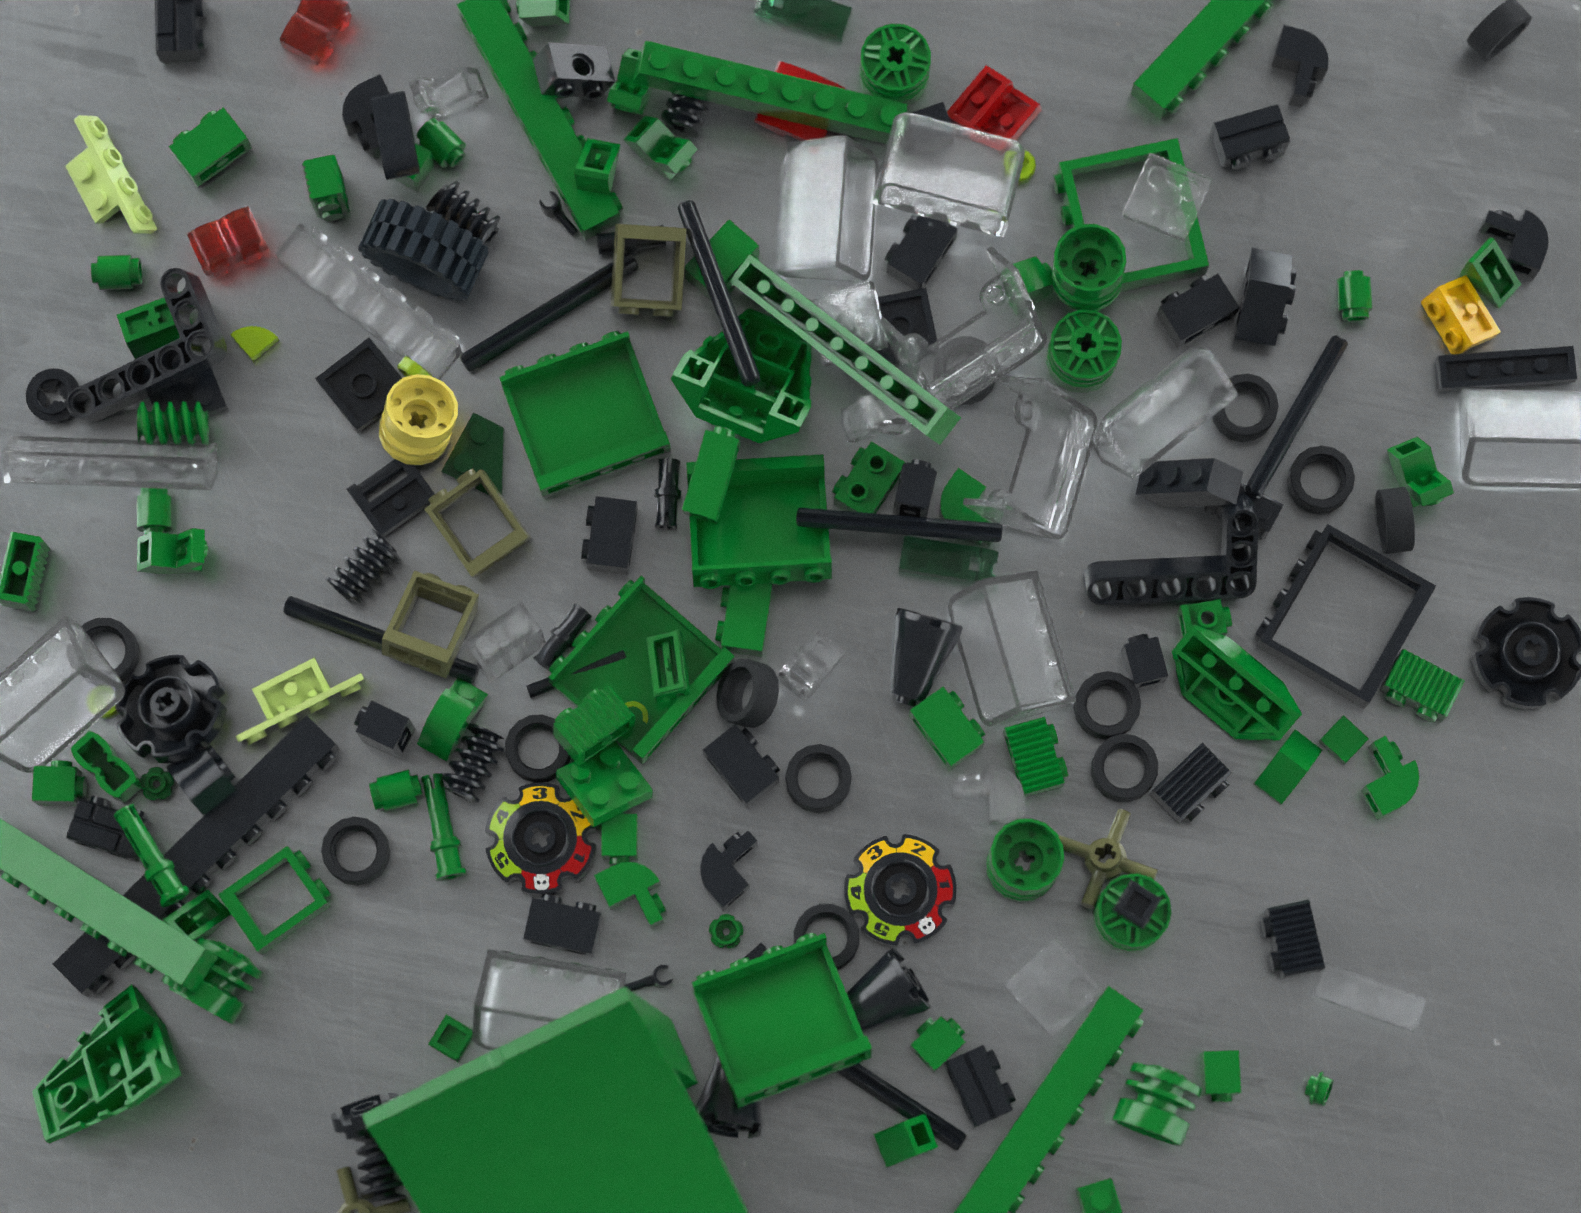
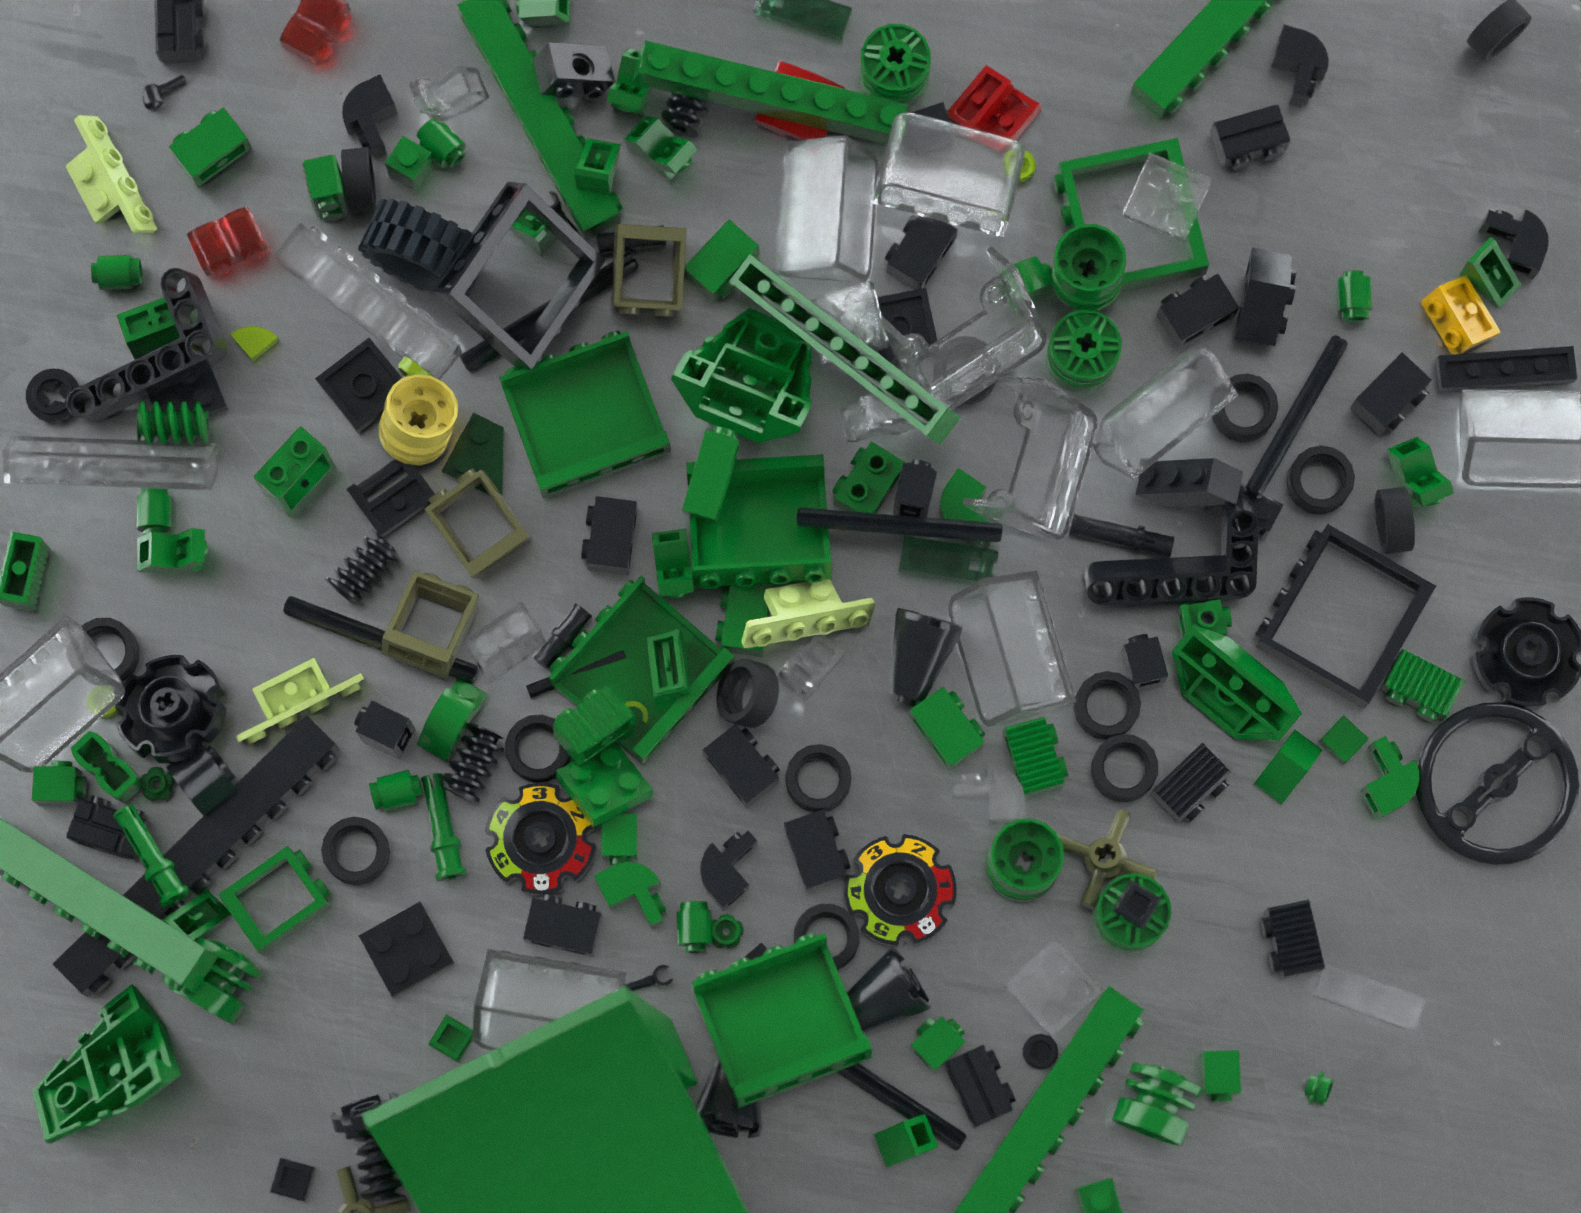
(152, 92): none -> black hand
(292, 1179): none -> black tile
(296, 461): none -> green window
(358, 179): none -> black tyre
(395, 135): black beam -> none
(406, 949): none -> black plate
(456, 208): black piece -> none
(479, 248): none -> black window
(533, 232): none -> green slope
(667, 494): black pin -> none
(672, 563): none -> green brick
(694, 926): none -> green brick
(719, 293): black axle -> none
(805, 611): none -> yellowish green bracket
(816, 851): none -> black brick
(1040, 1052): none -> black tile
(1163, 543): none -> black pin
(1391, 394): none -> black brick
(1550, 742): none -> black piece

